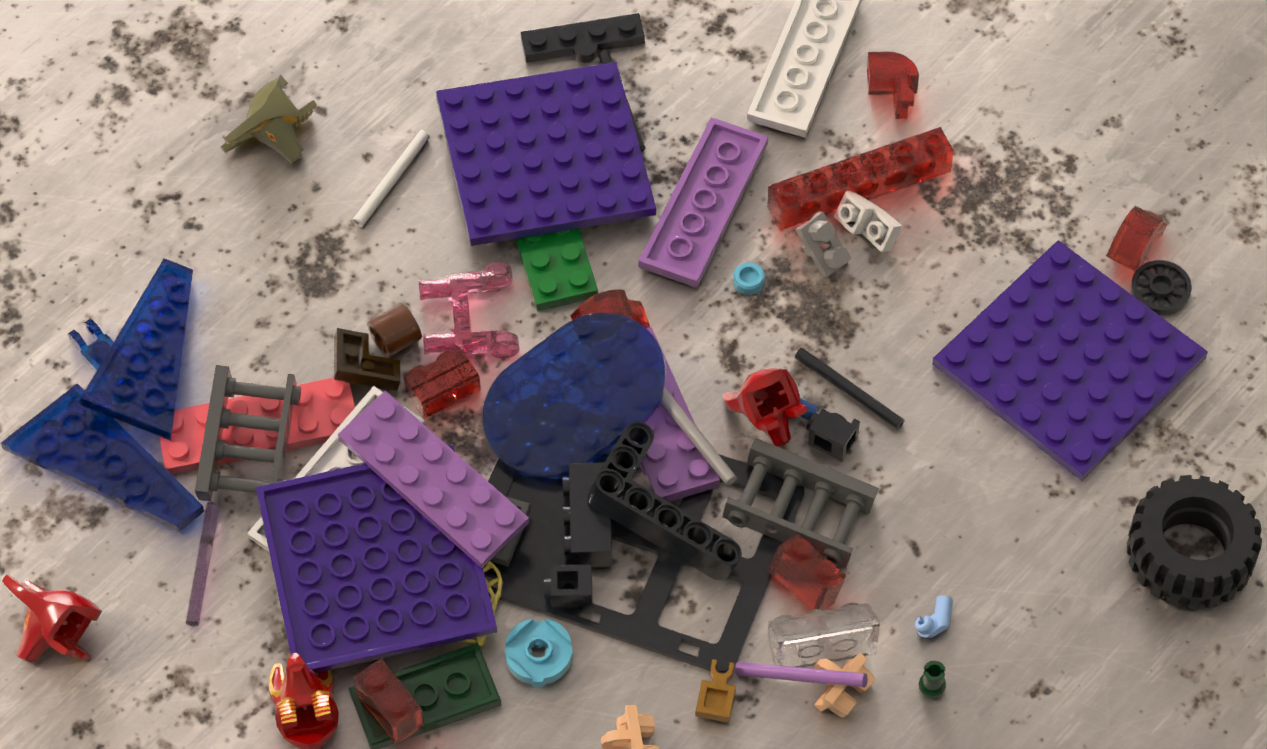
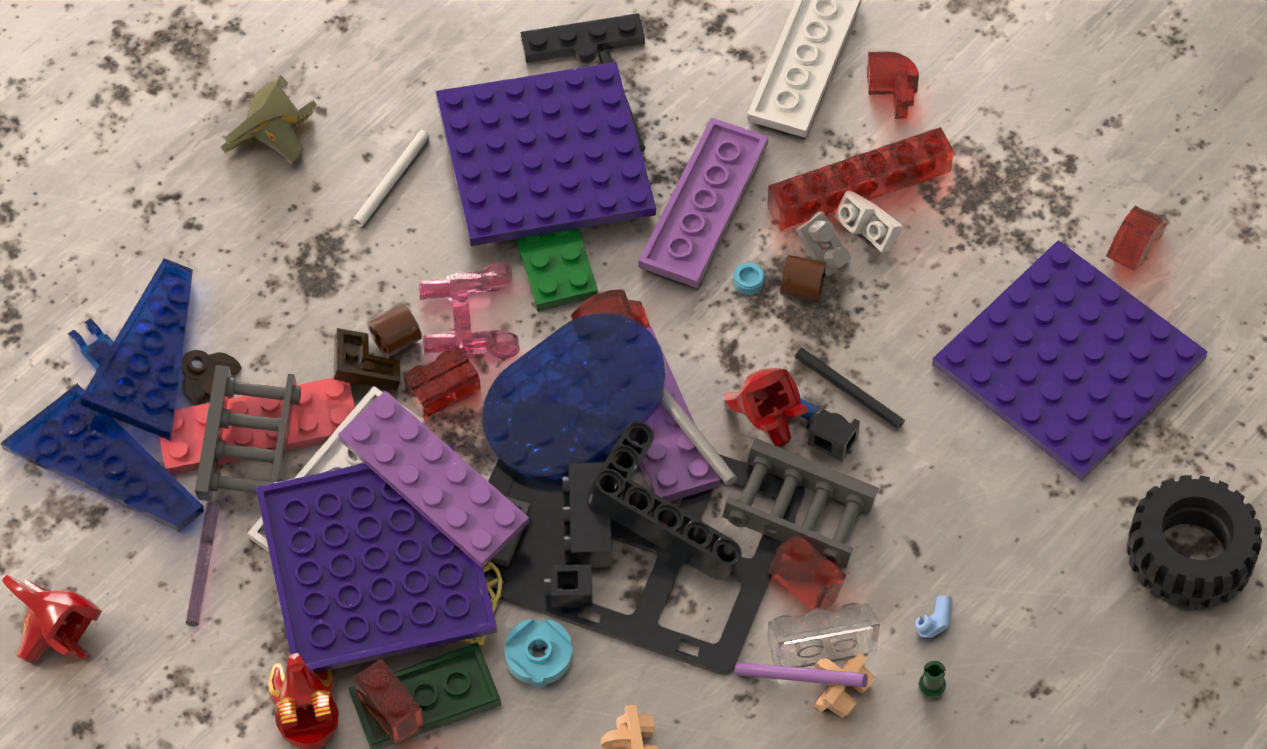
(200, 380): none -> dark brown plate
(716, 697): pearl gold plate -> none
(803, 278): none -> reddish brown piece
(1161, 286): black wheel -> none

